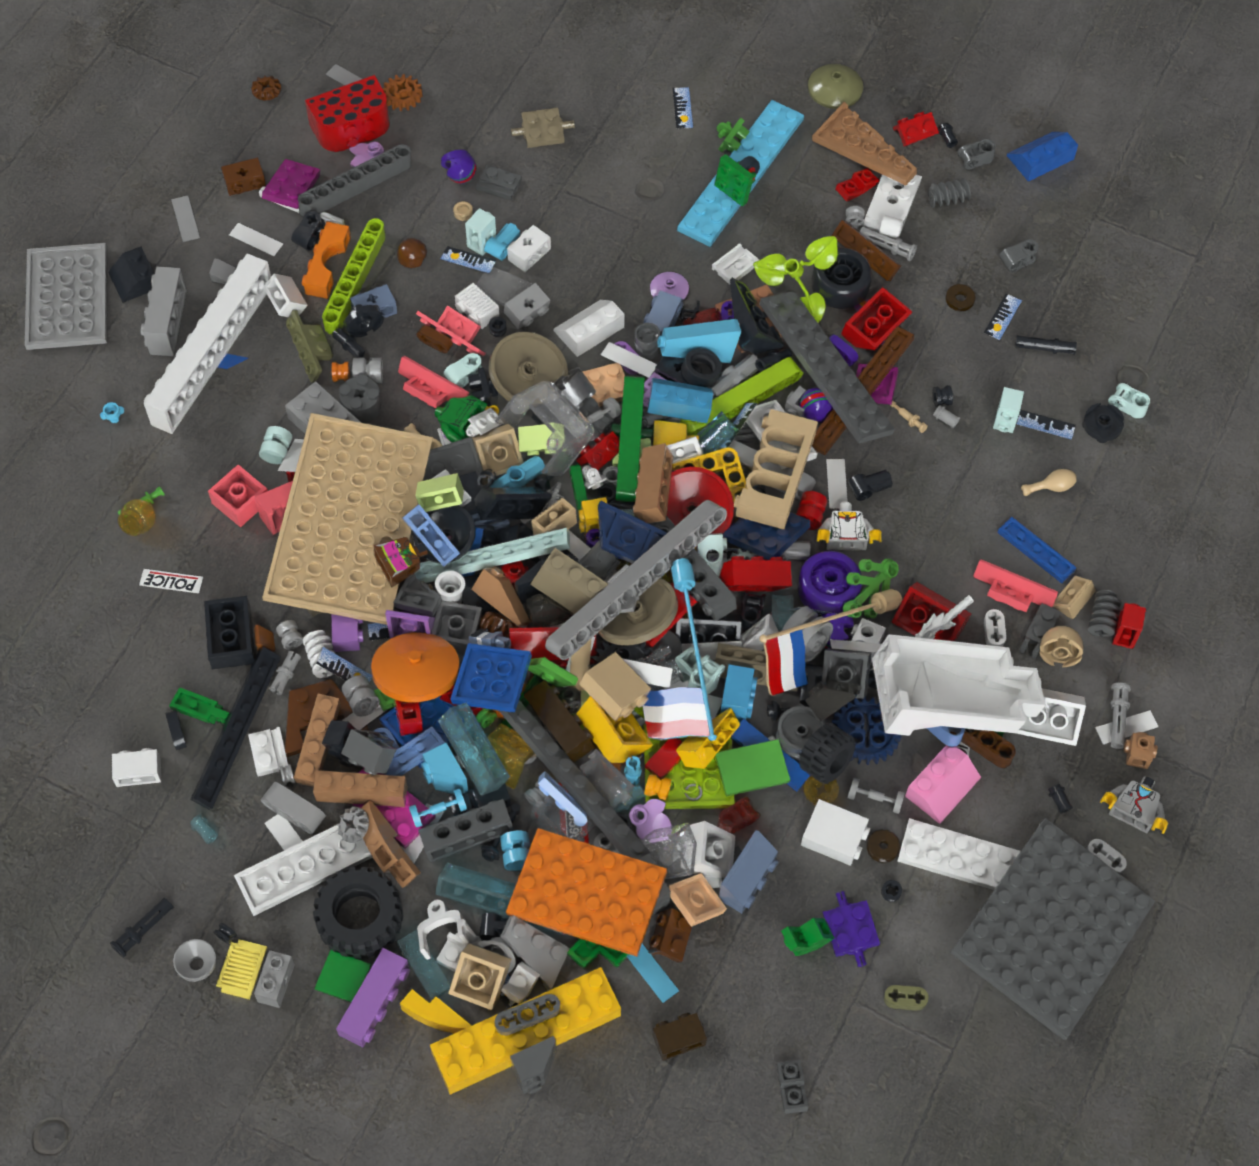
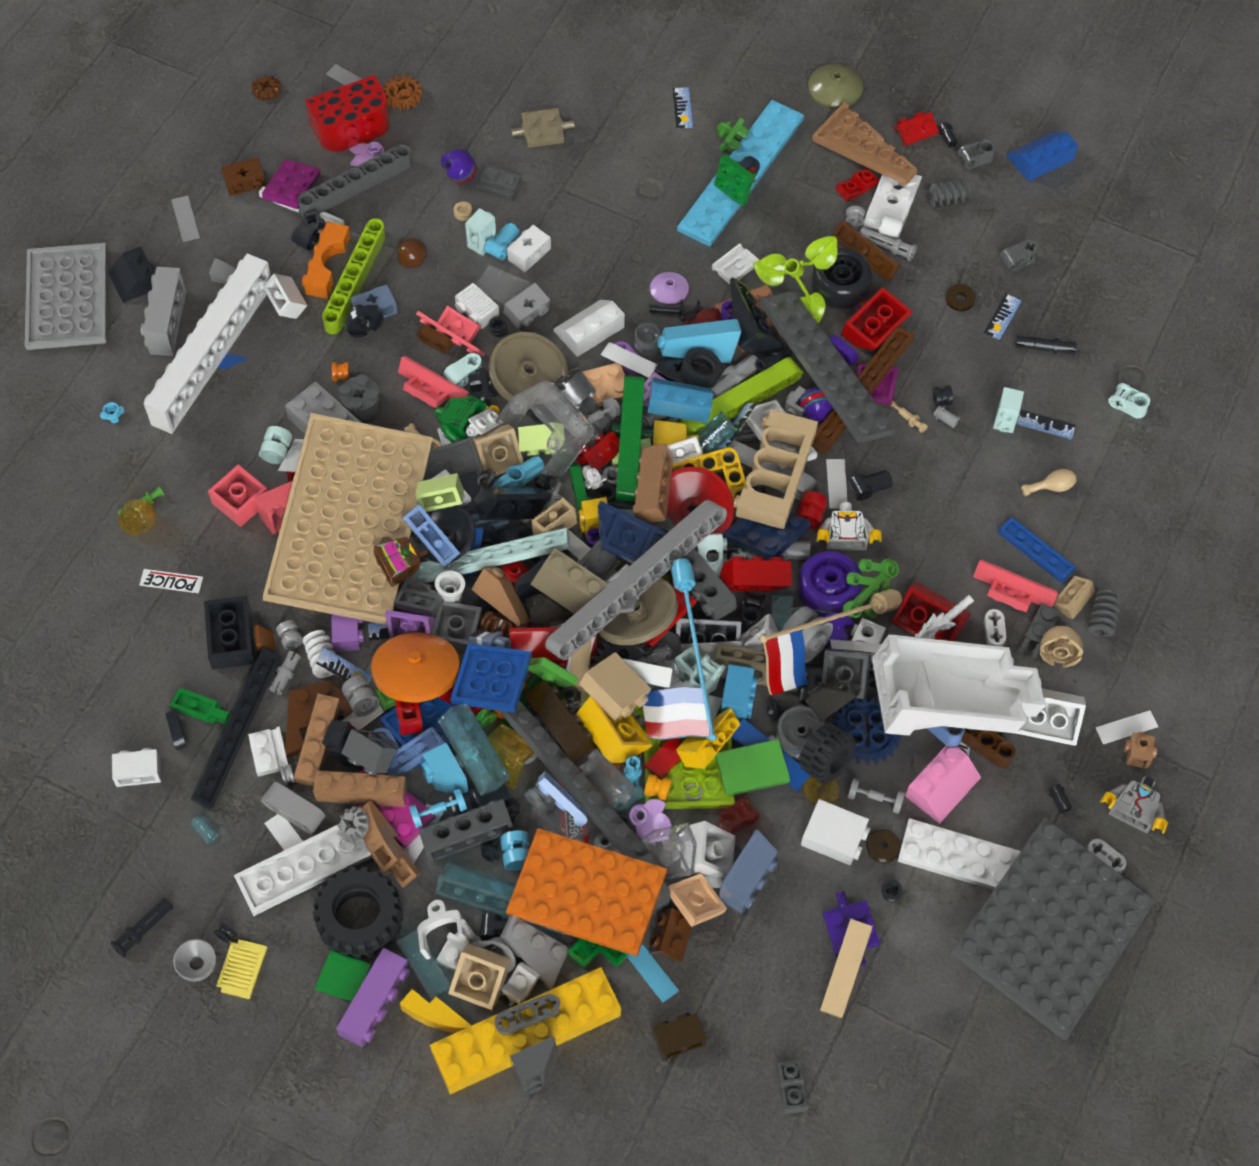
(256, 239): white sticker -> none
(274, 979): light grey brick -> none
(310, 344): olive bracket -> none
(348, 343): black axle -> none
(372, 369): light grey wheel -> none
(468, 259): sticker -> none
(664, 310): sand blue brick -> none
(808, 936): green brick -> none
(846, 968): none -> tan slope
(906, 992): olive beam -> none
(1101, 432): black plate -> none
(1119, 707): light grey pin -> none
(1129, 625): red brick -> none

